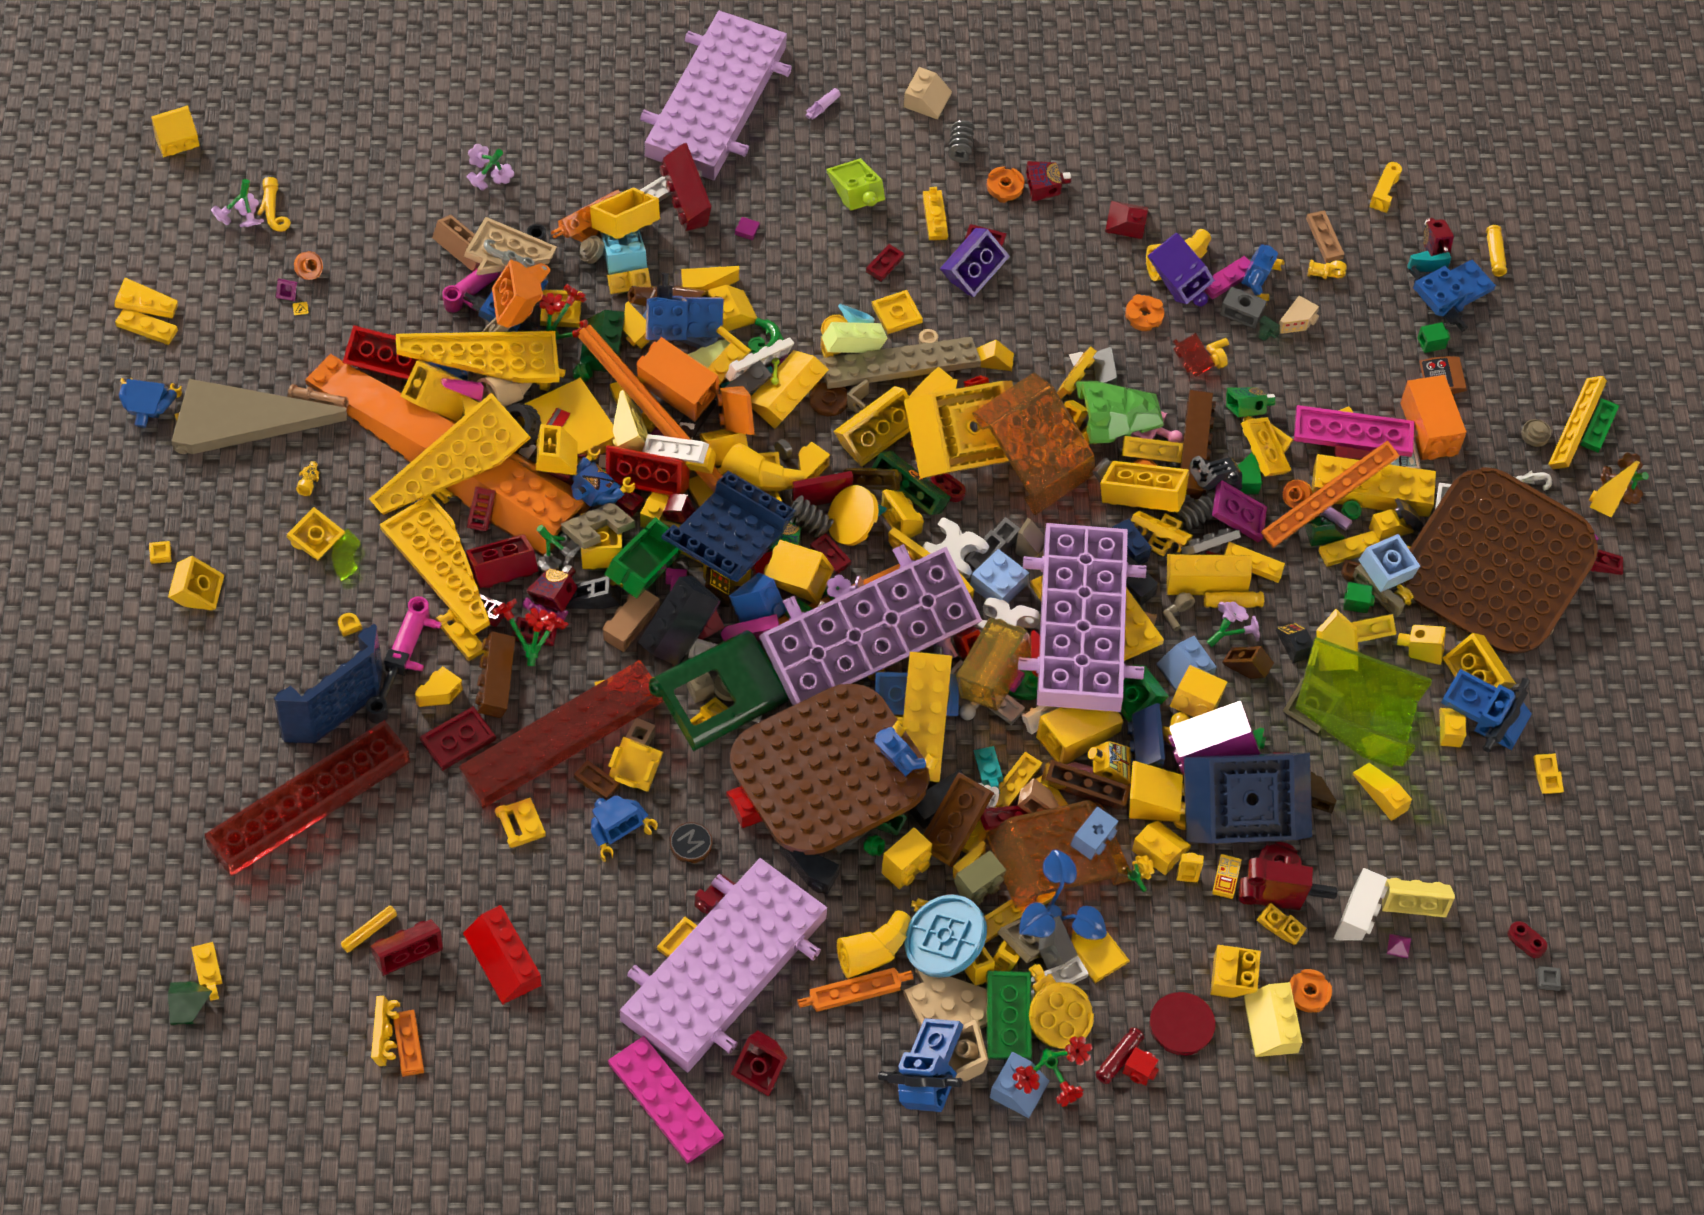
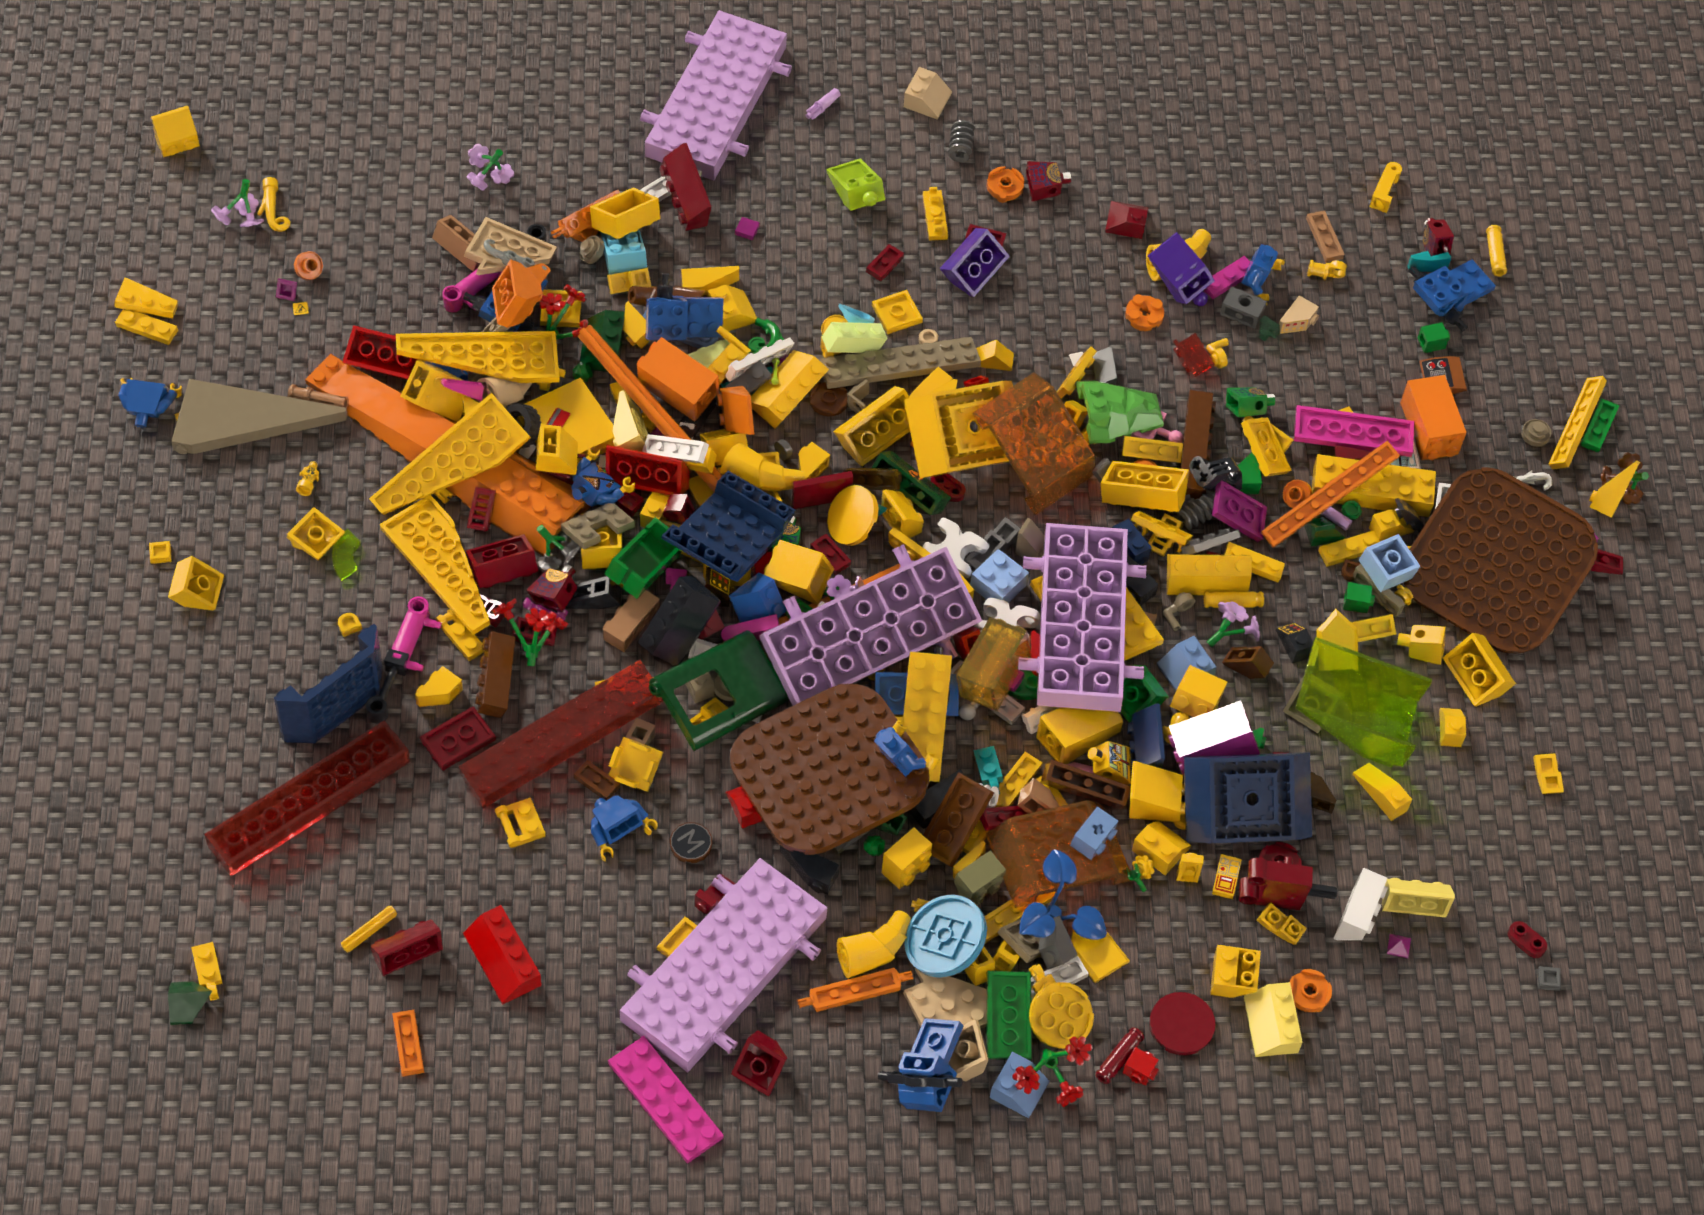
(383, 1030): yellow plate -> none
(811, 517): dark grey piece -> none
(1497, 710): blue piece -> none

